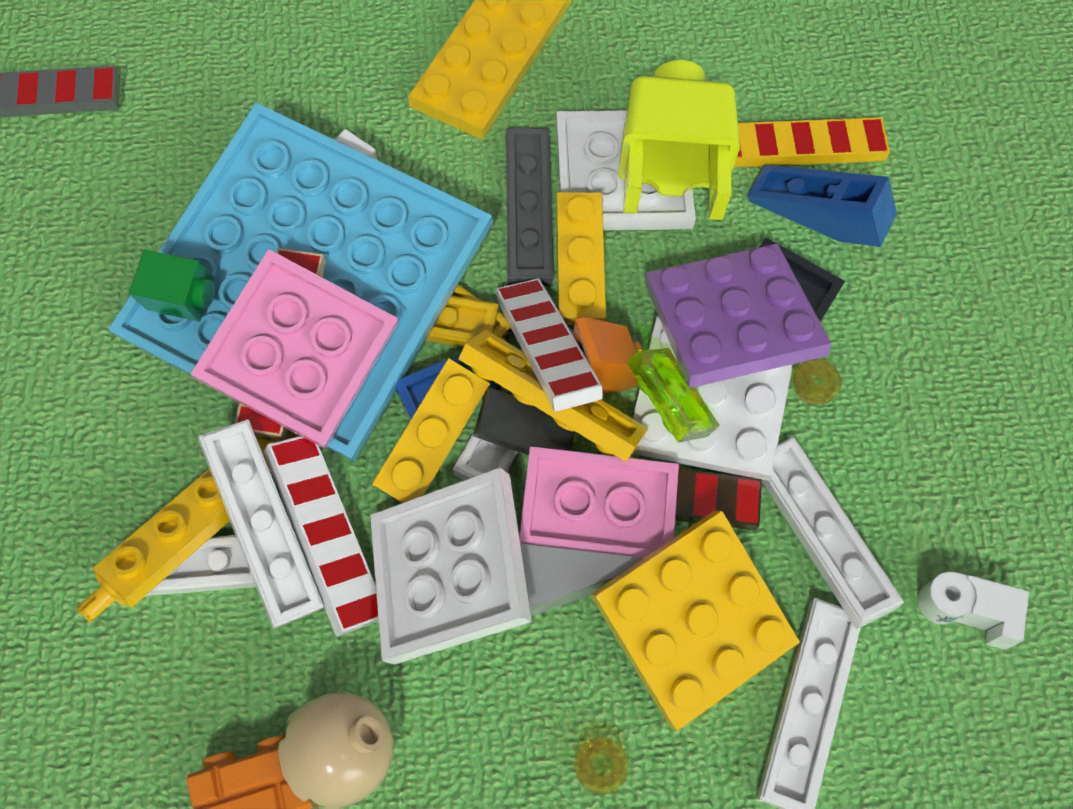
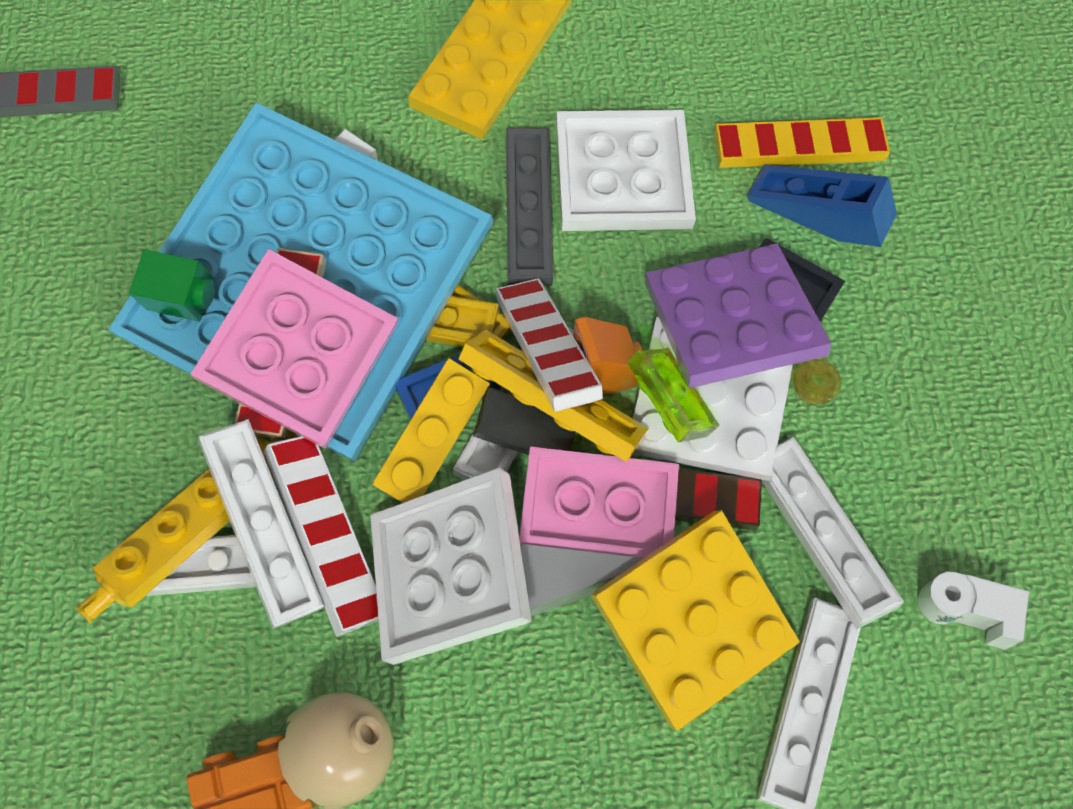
(580, 256): yellow plate -> none
(583, 765): clear yellow plate -> none
(679, 136): neon yellow piece -> none

